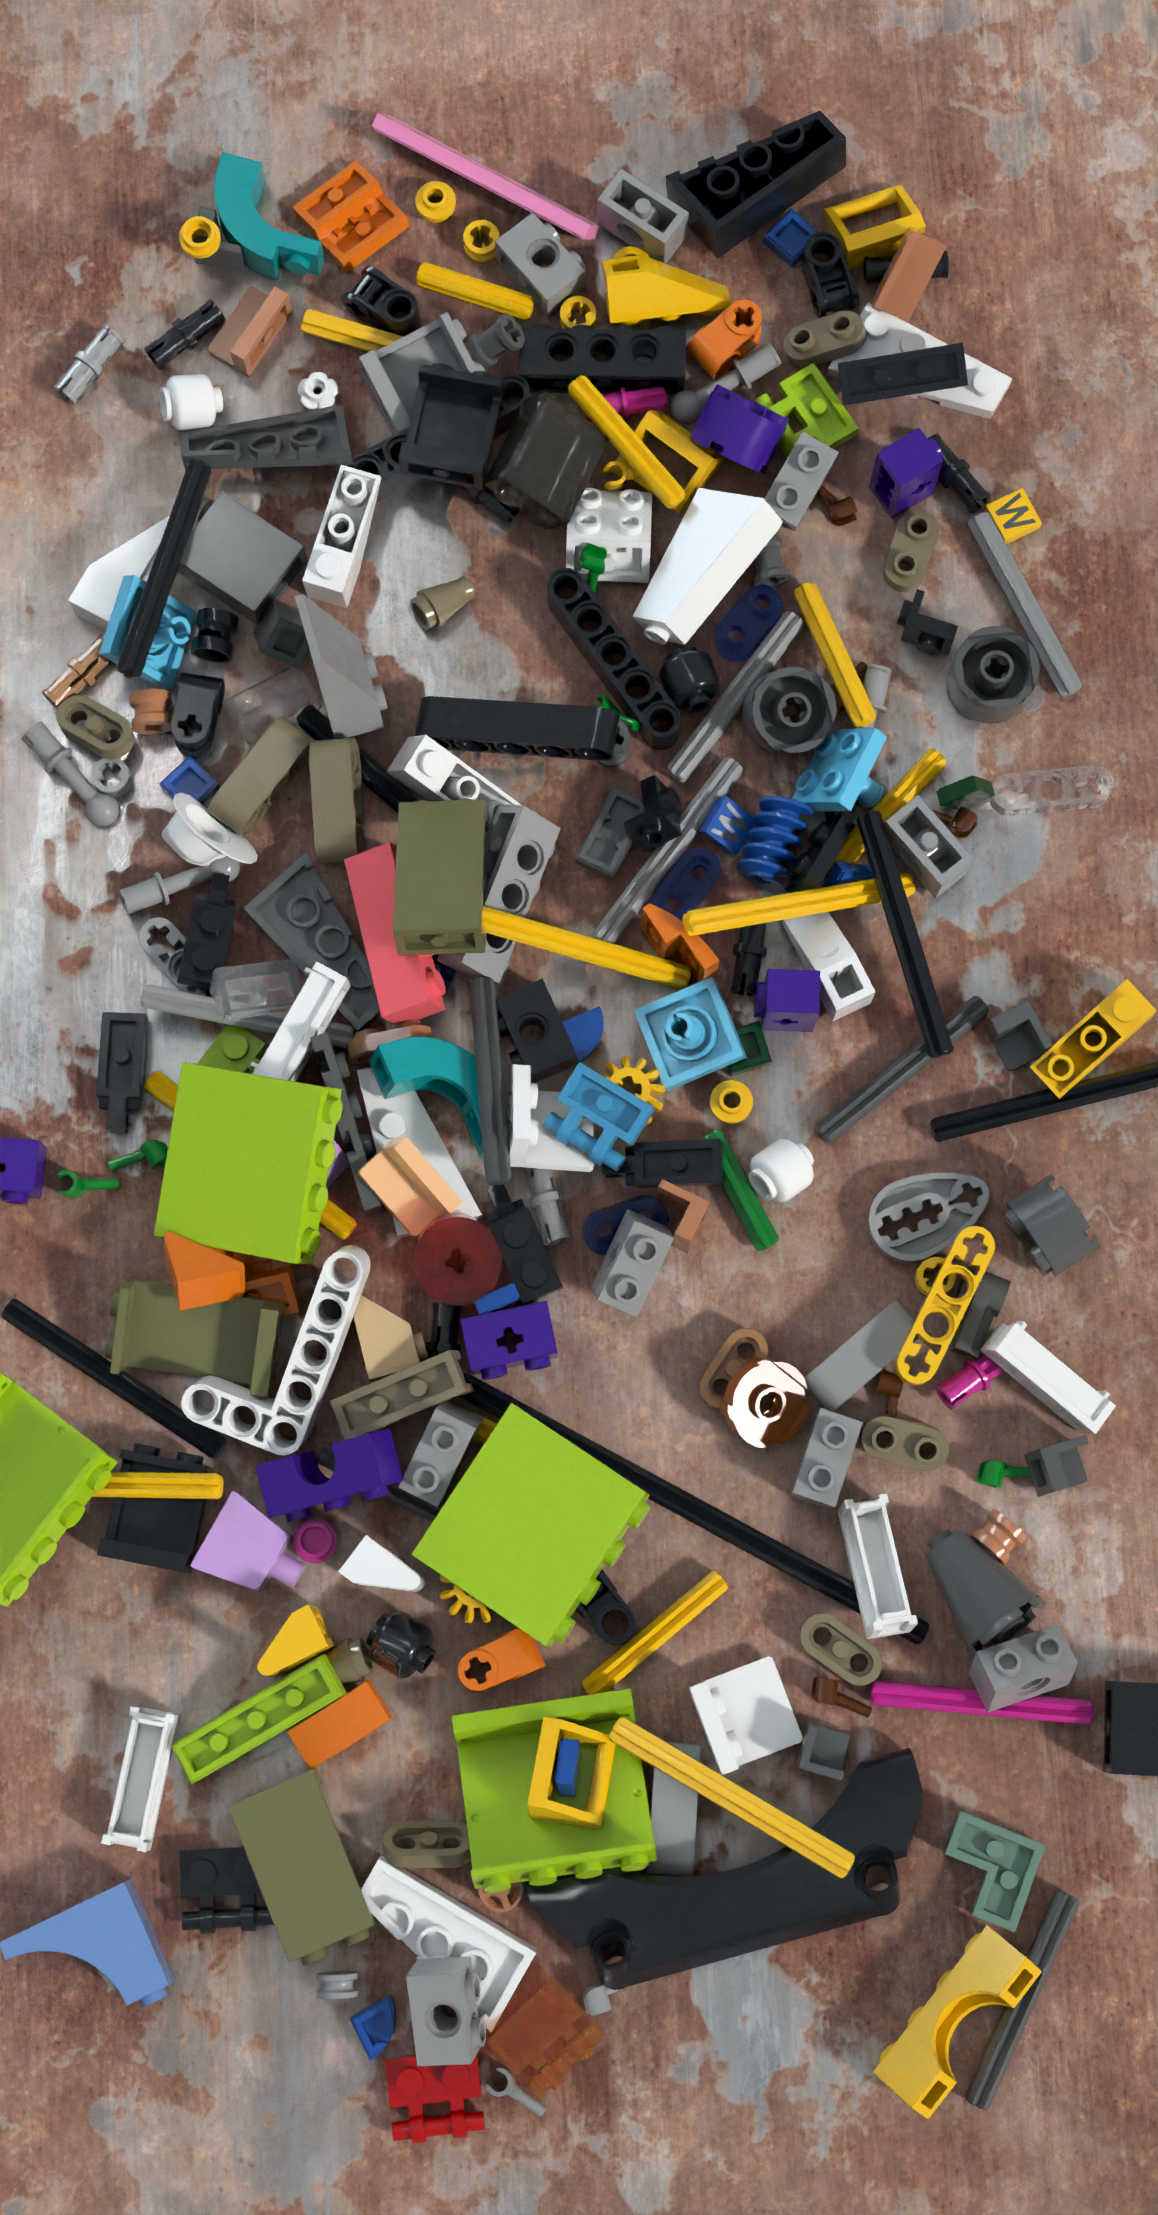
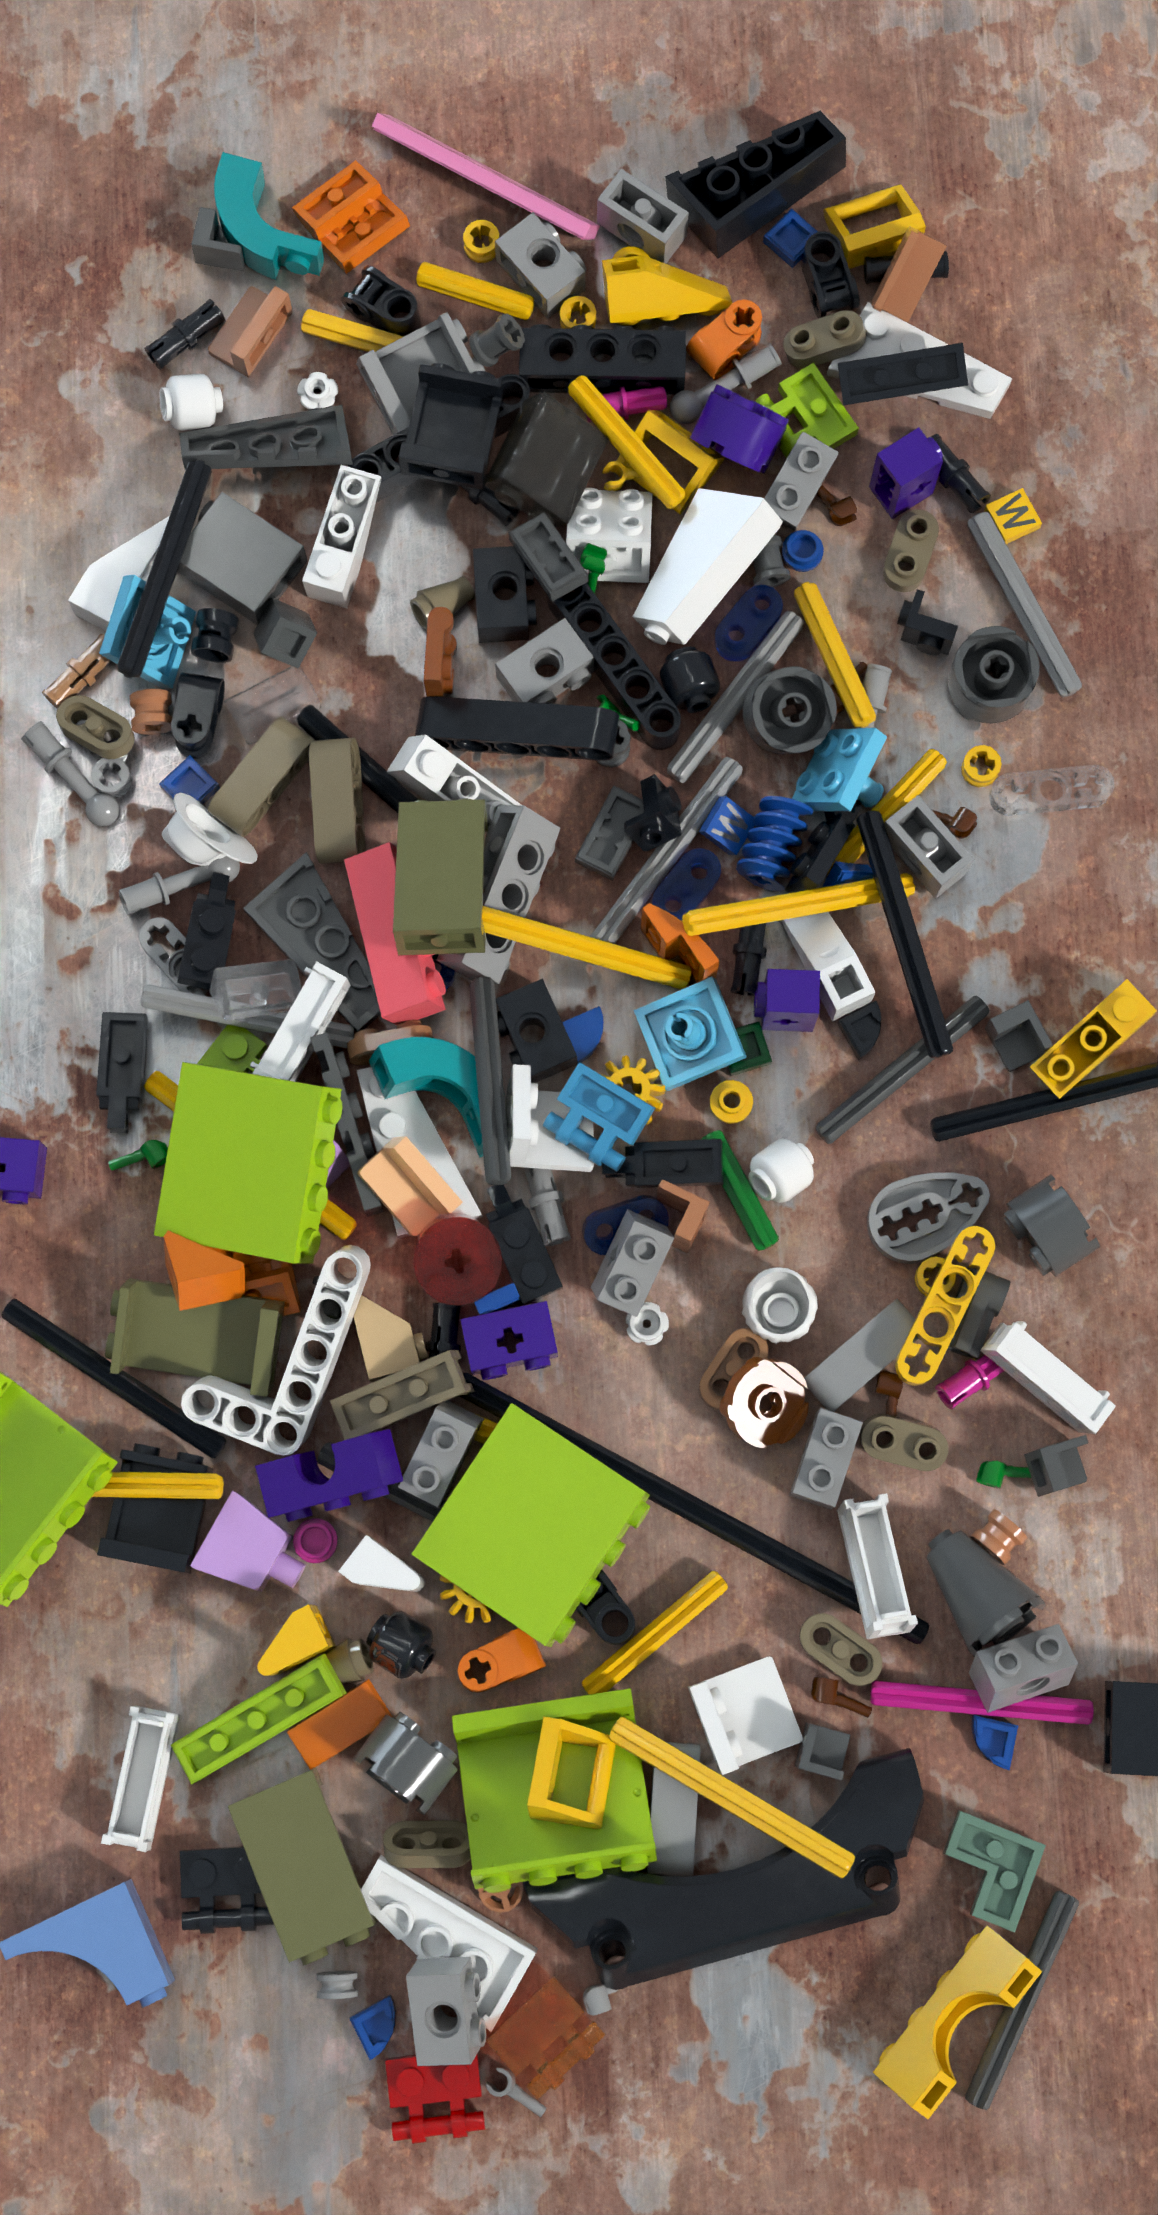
(85, 1184): green hand -> none
(88, 364): light grey pin -> none
(196, 227): yellow plate -> none
(342, 673): light grey slope -> none
(407, 1762): none -> dark grey brick
(435, 211): yellow plate -> none
(439, 653): none -> dark orange plate
(496, 618): none -> black brick
(548, 556): none -> dark grey plate
(555, 647): none -> light grey brick
(568, 1768): blue tile -> none
(653, 1334): none -> white plate
(779, 1305): none -> white hair
(802, 551): none -> blue plate
(862, 1029): none -> black tile
(965, 792): dark green tile -> none
(990, 757): none -> yellow bush
(994, 1740): none -> blue tile

